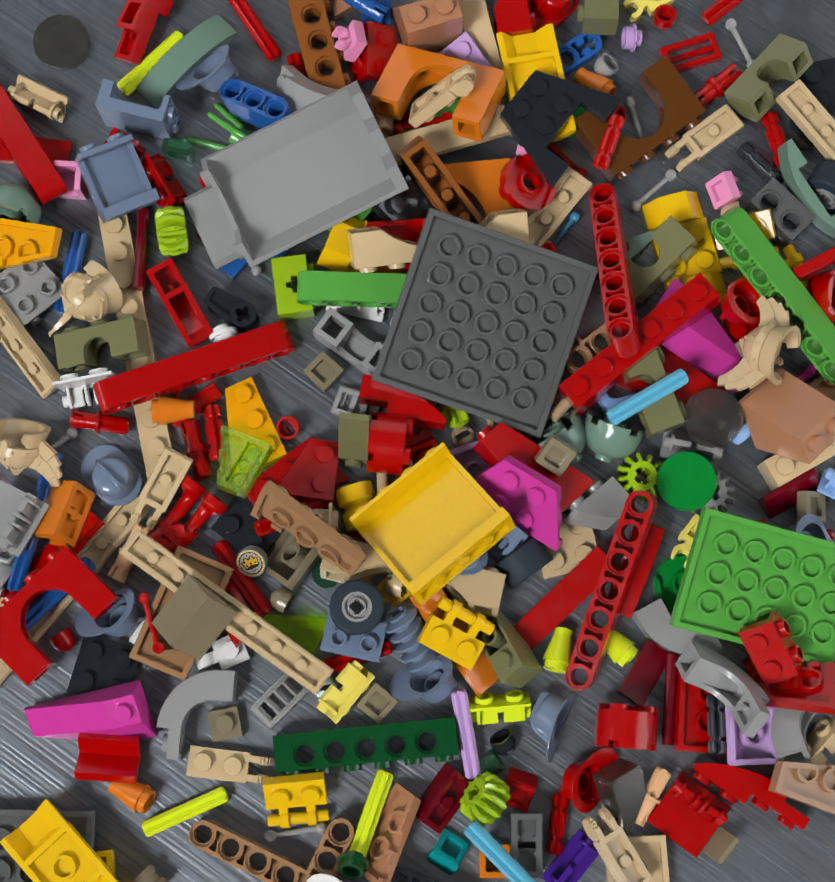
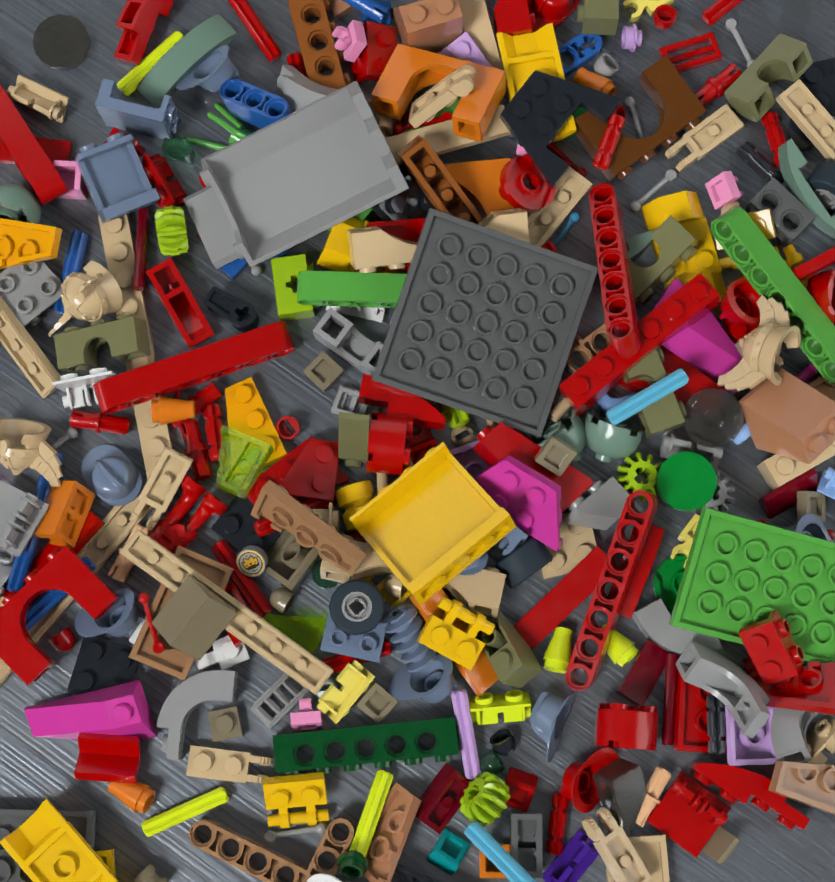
(222, 332): white plate -> none
(307, 718): none -> bright pink tile

